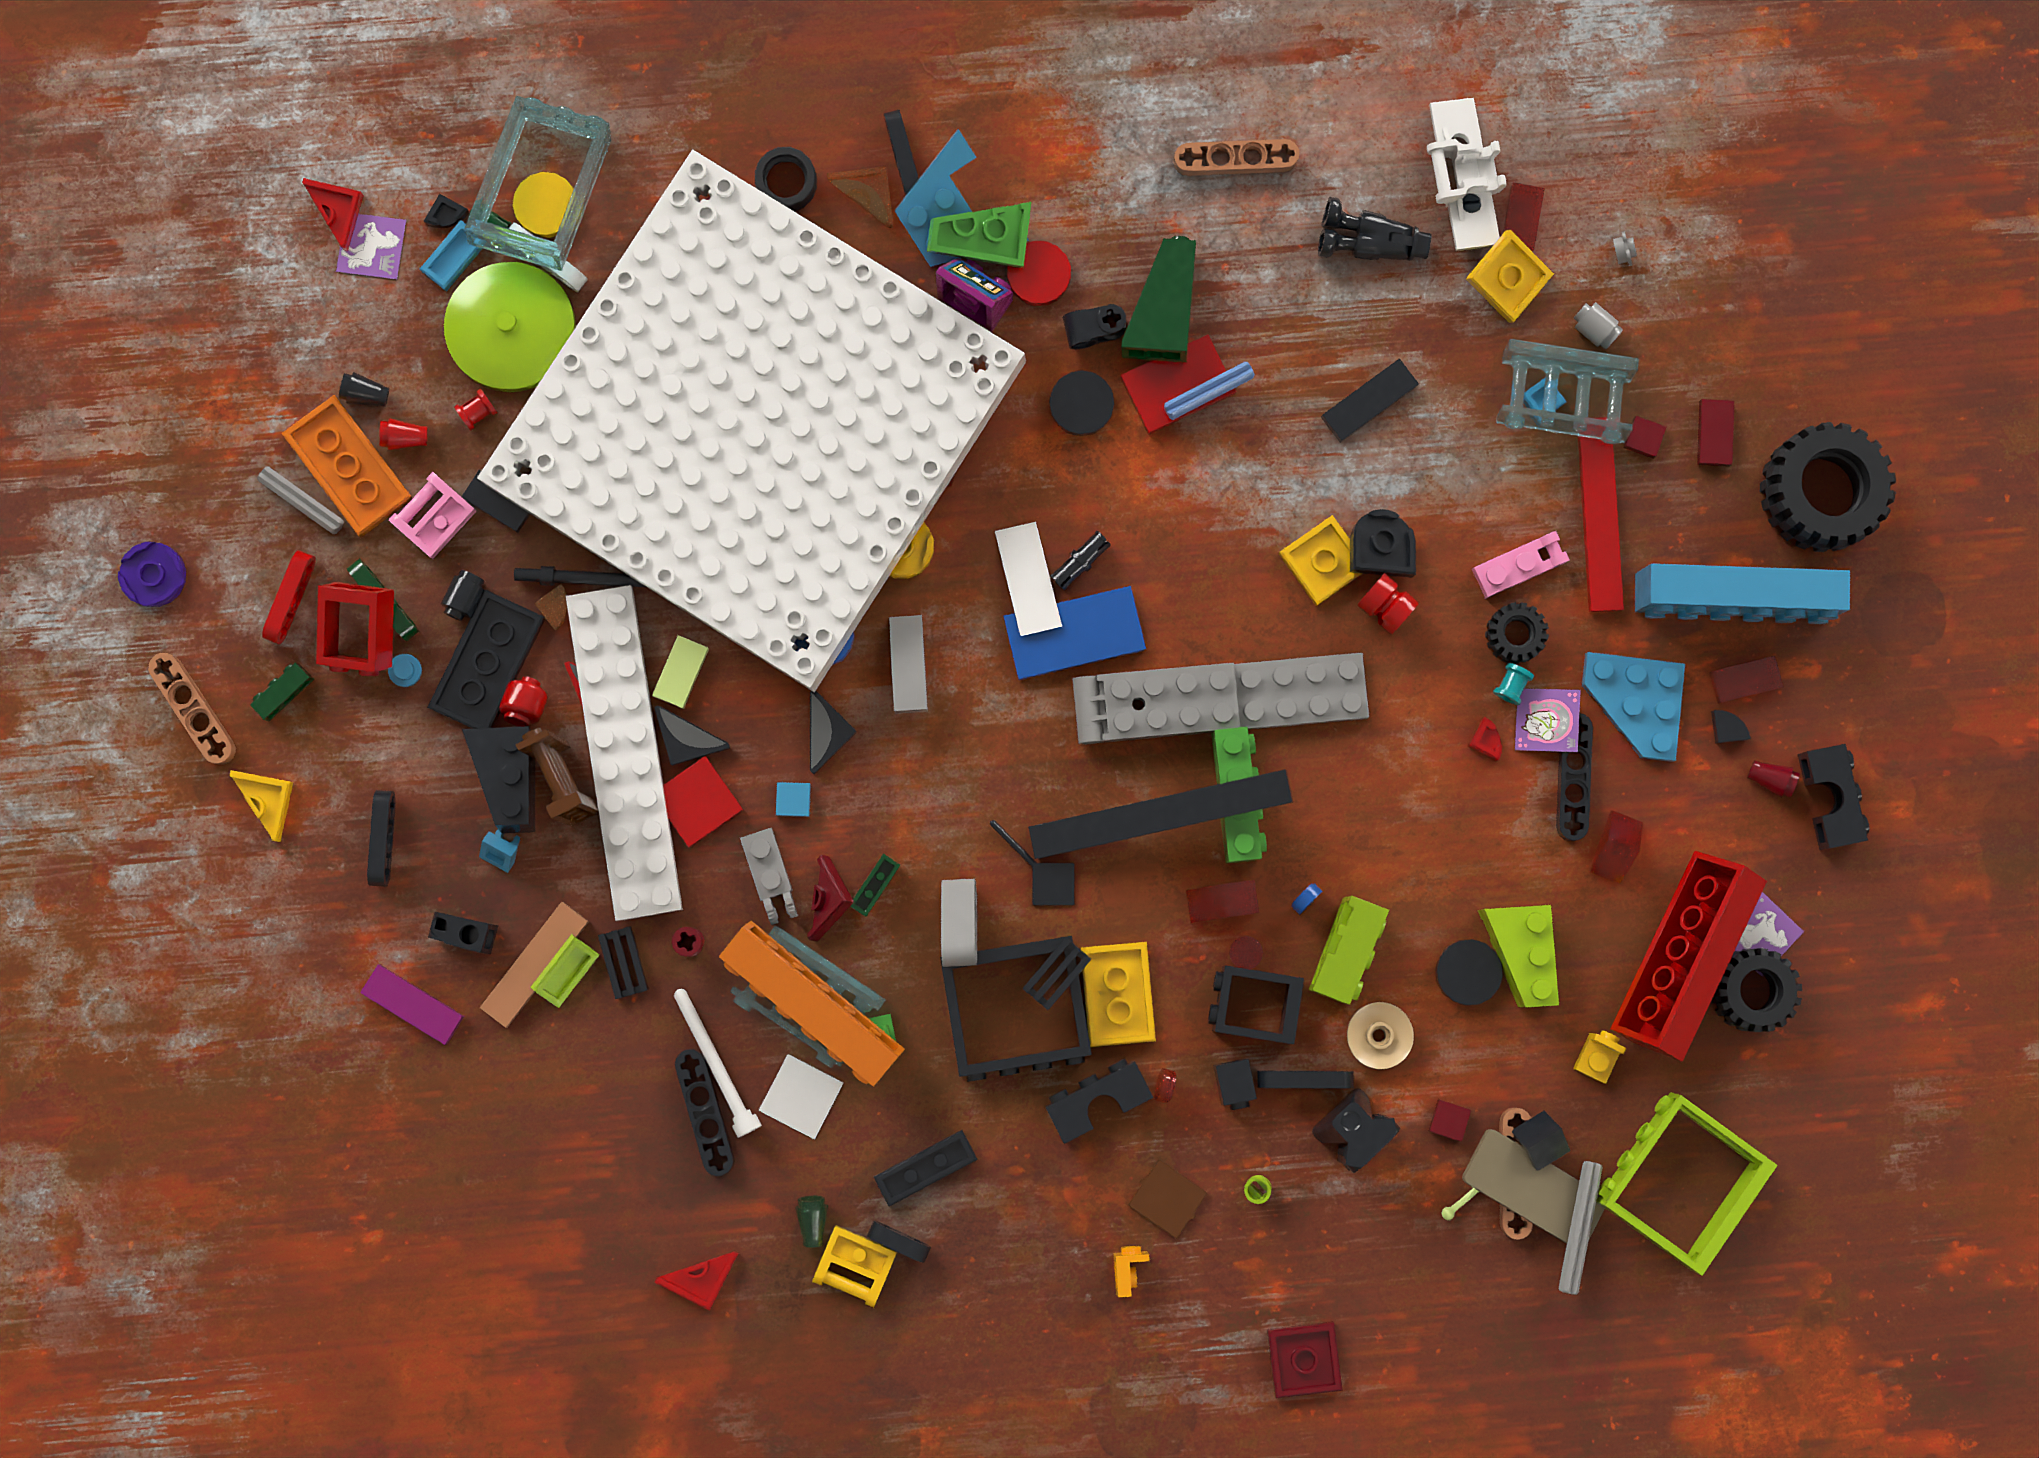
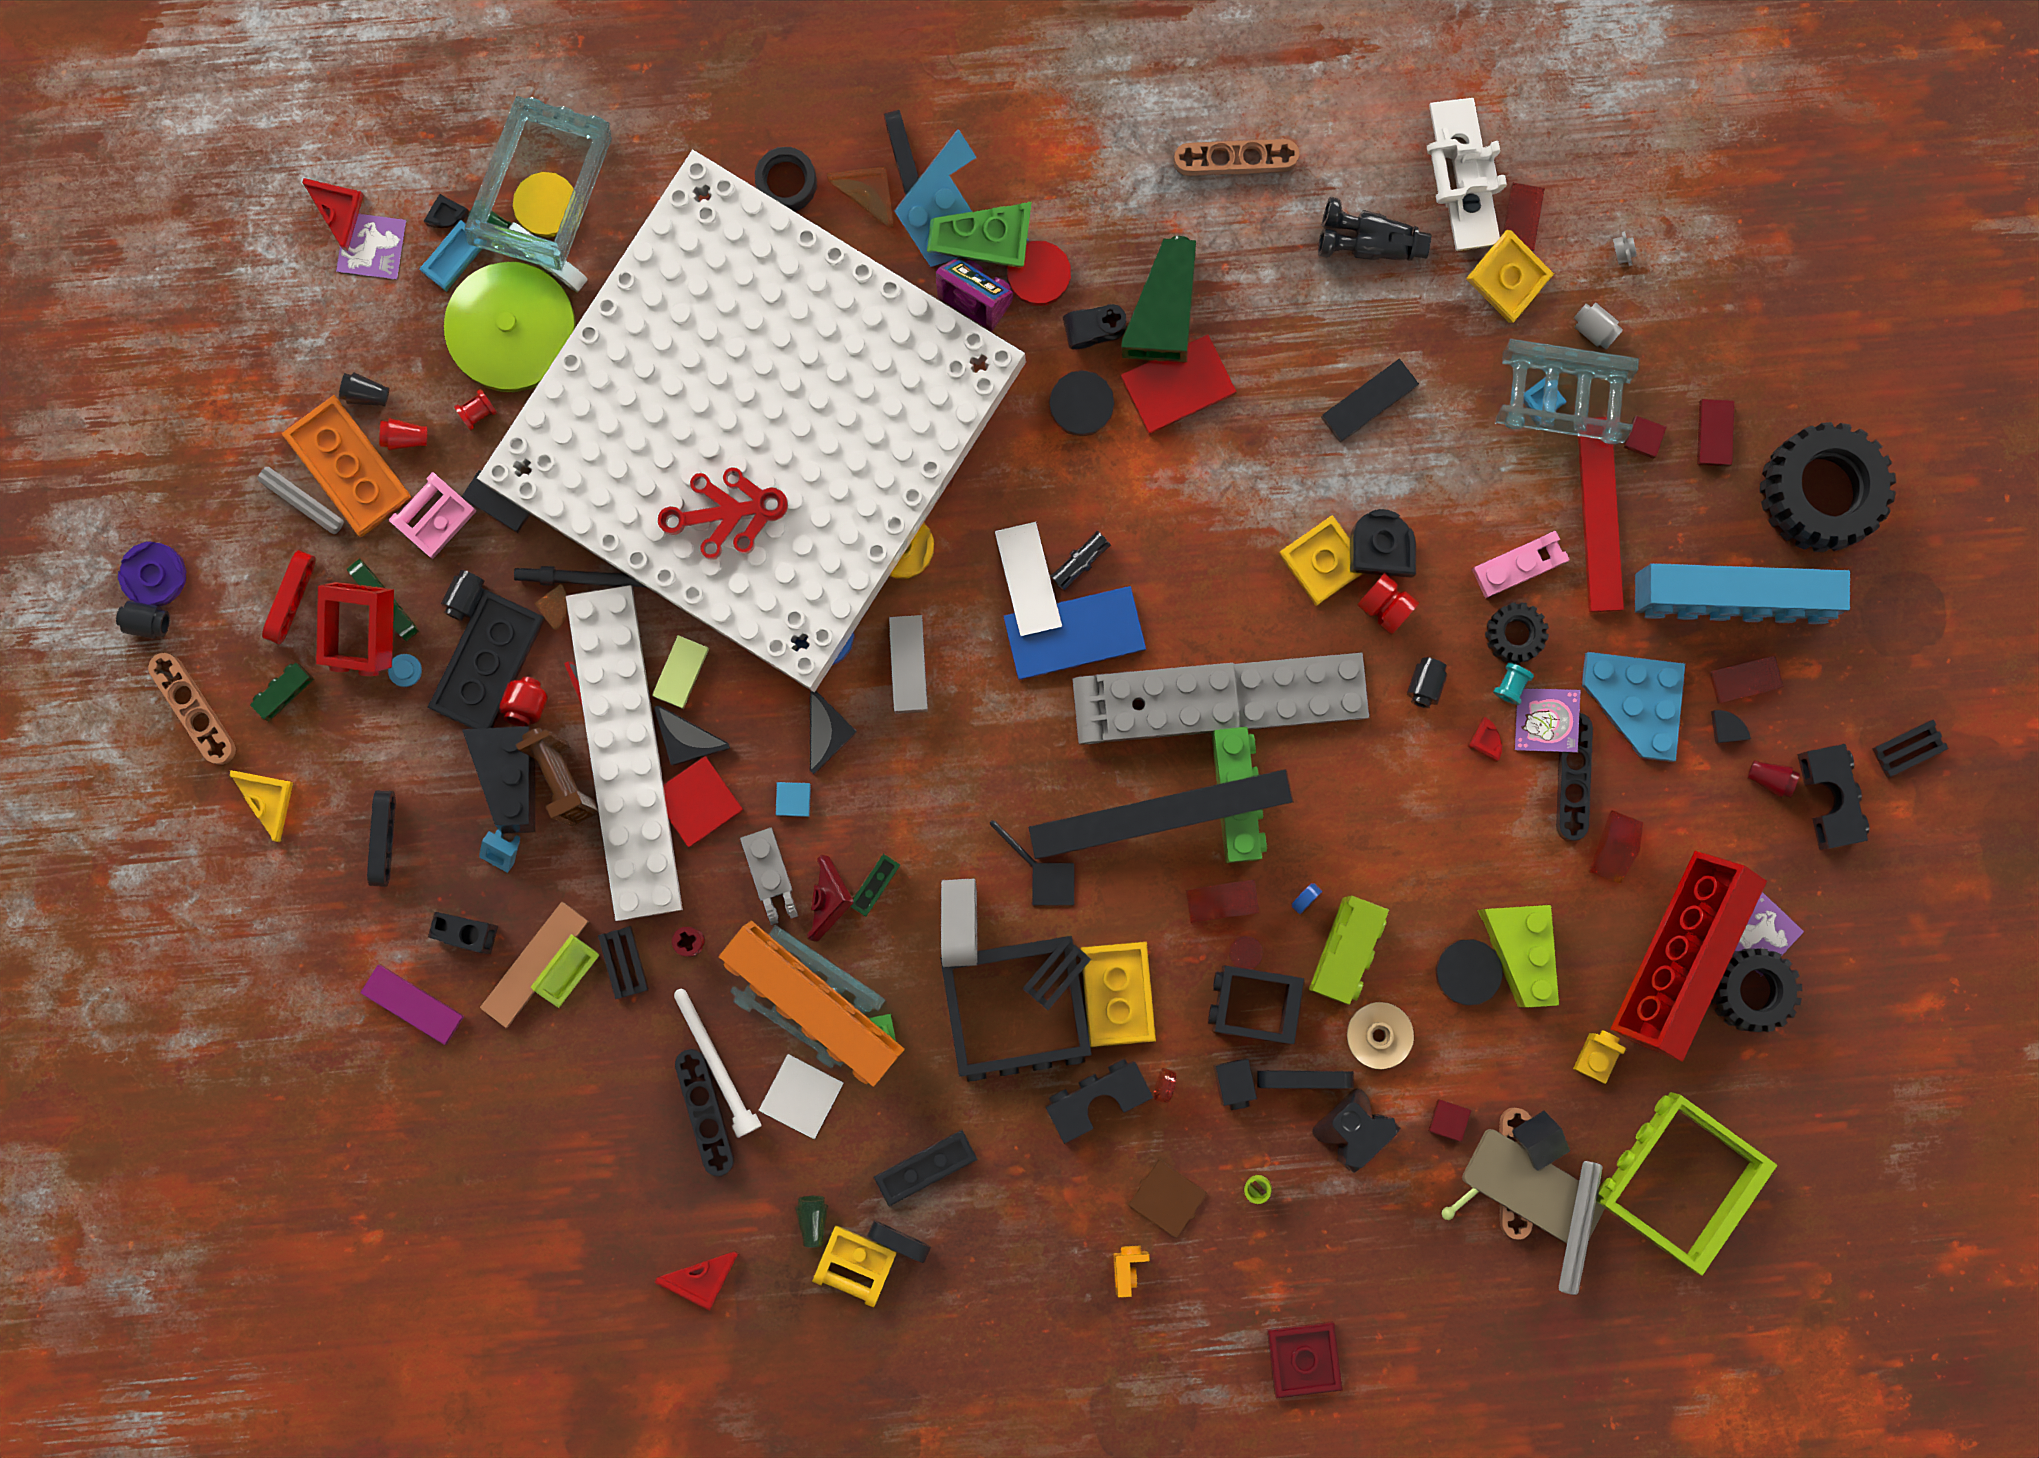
(143, 620): none -> black brick
(729, 512): none -> red plant
(1209, 390): medium blue axle -> none
(1427, 682): none -> black brick
(1934, 737): none -> black tile

